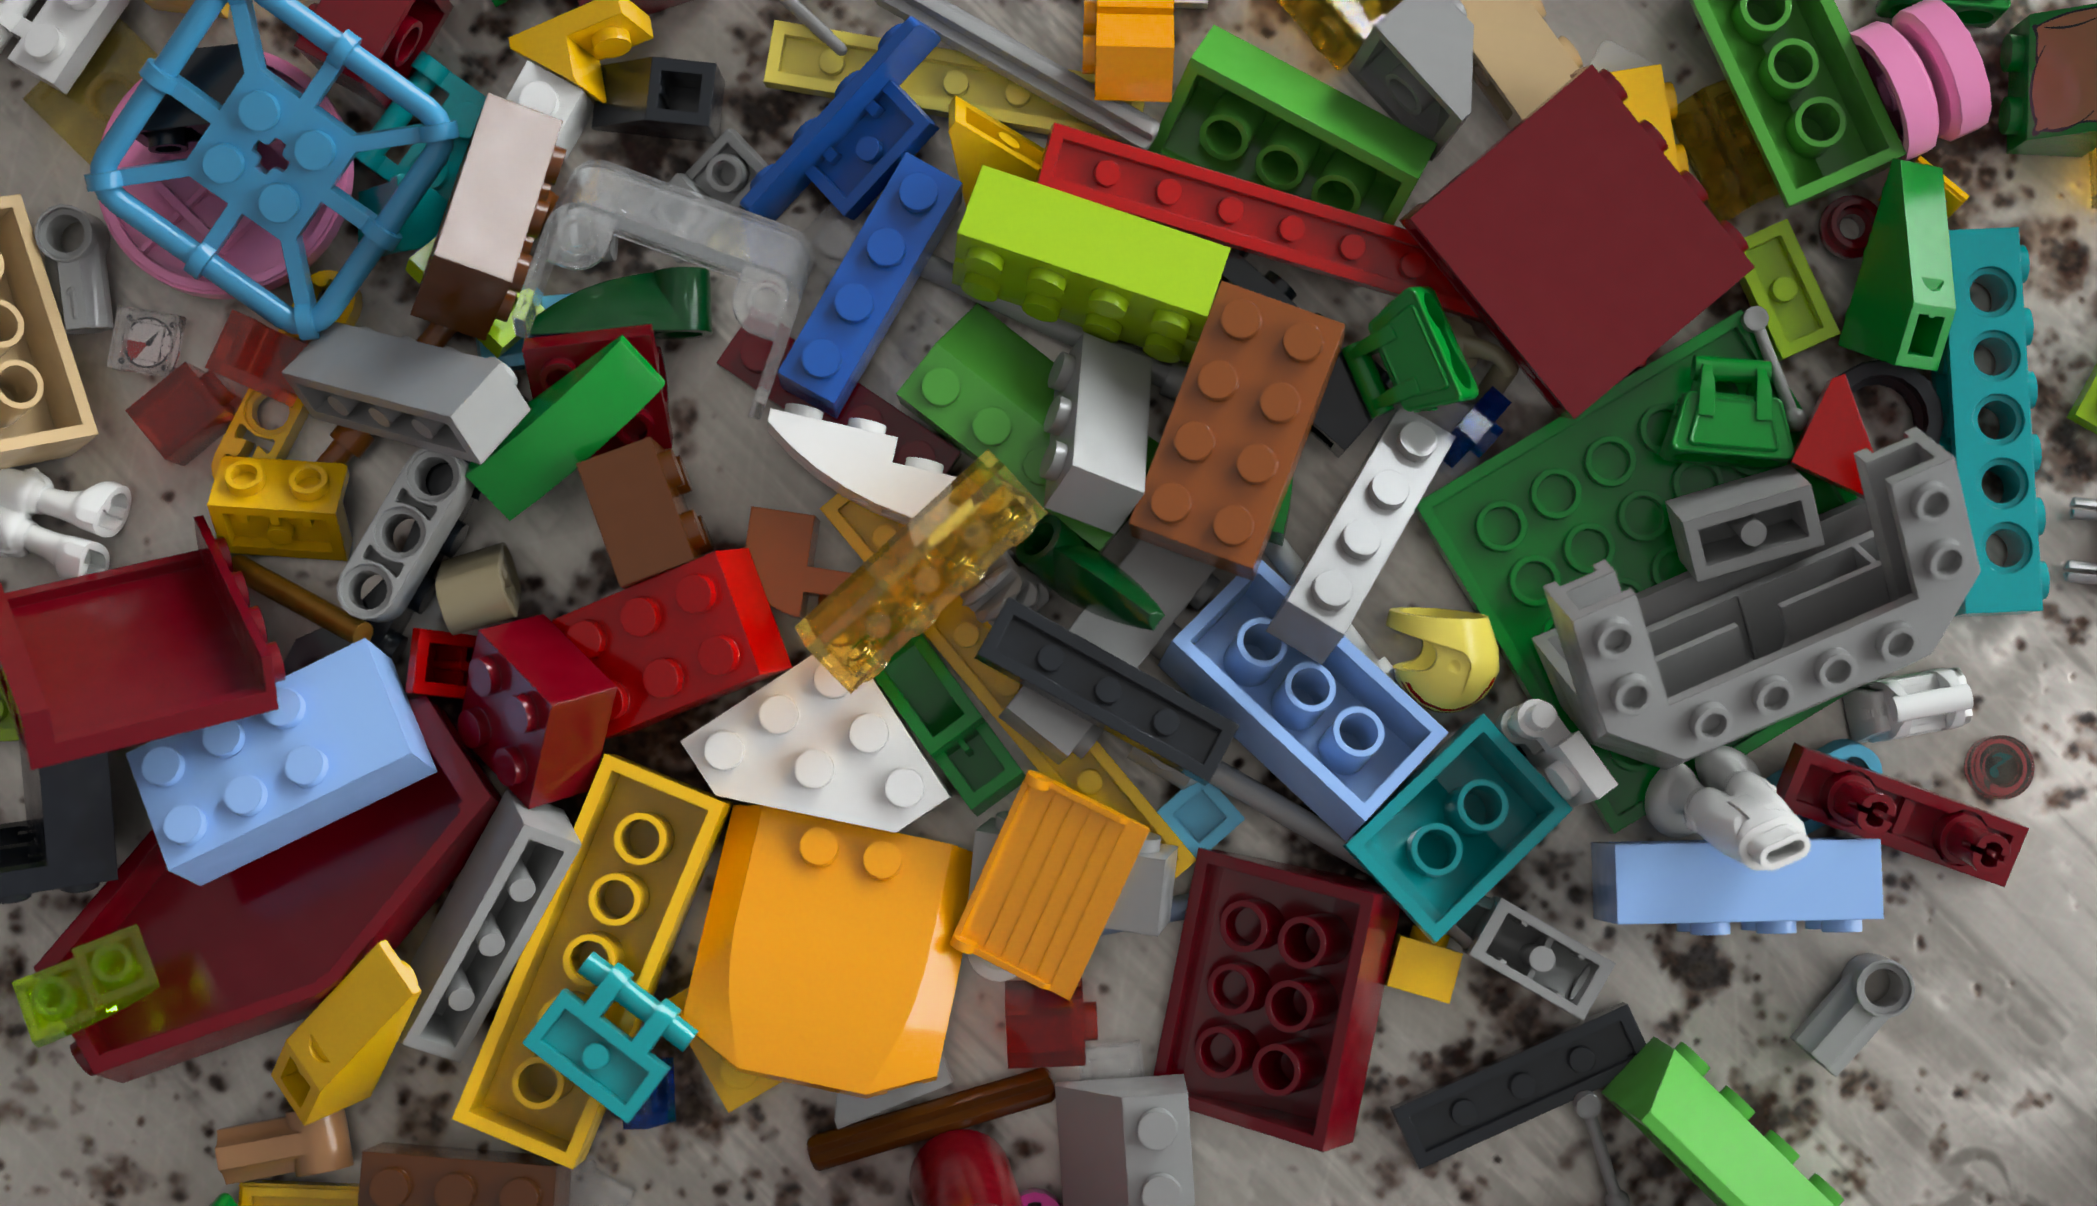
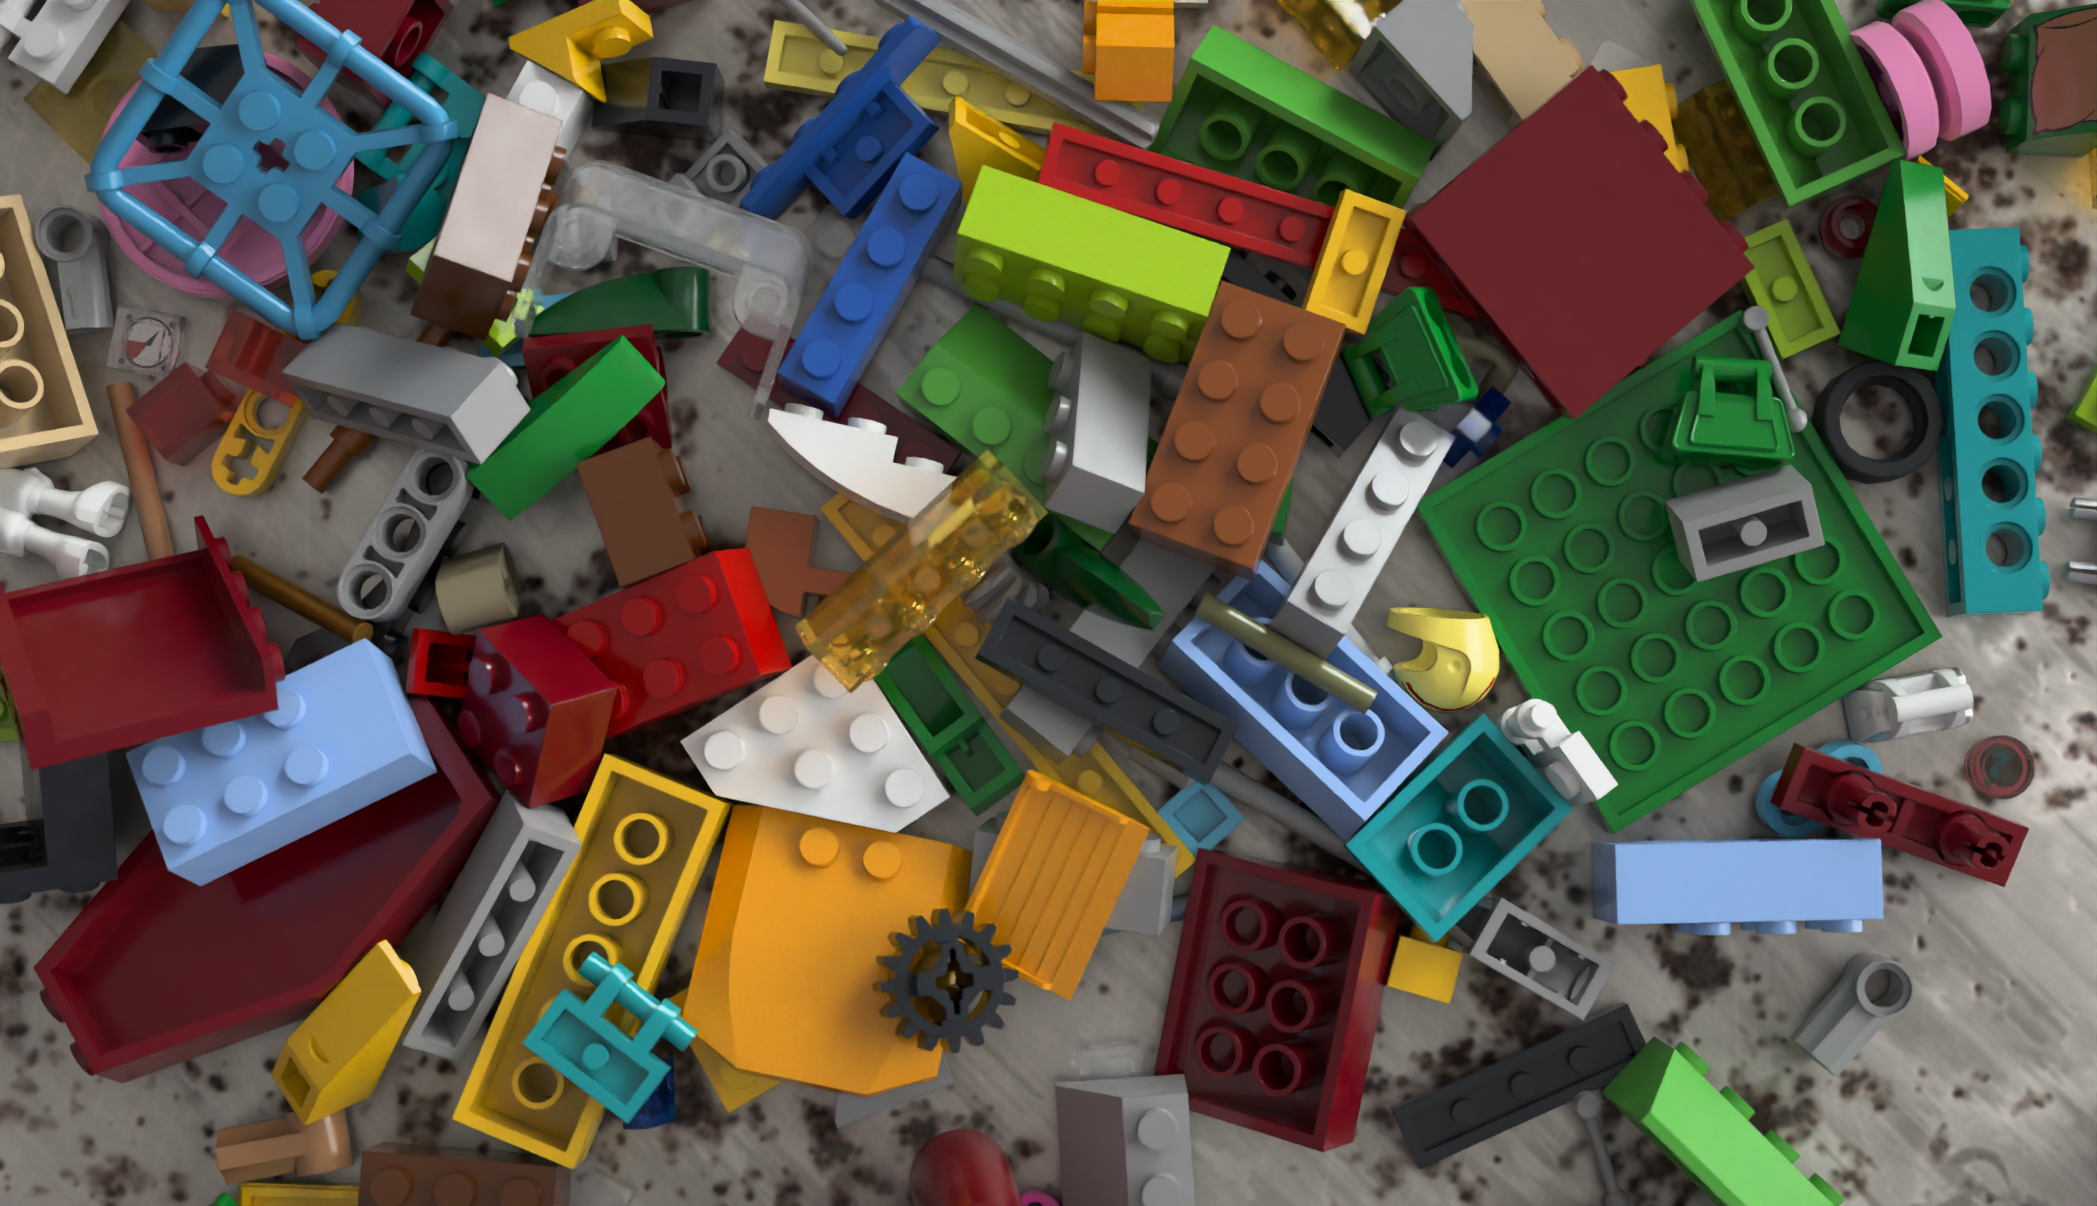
(87, 988): clear neon green slope -> none
(140, 473): none -> medium nougat bar
(281, 507): yellow bracket -> none
(931, 1119): reddish brown axle -> none
(950, 1005): none -> black gear
(1047, 1027): clear red brick -> none
(1286, 653): none -> olive bar
(1353, 260): none -> yellow plate
(1728, 809): white piece -> none
(1732, 654): light grey wedge -> none
(1832, 438): red slope -> none

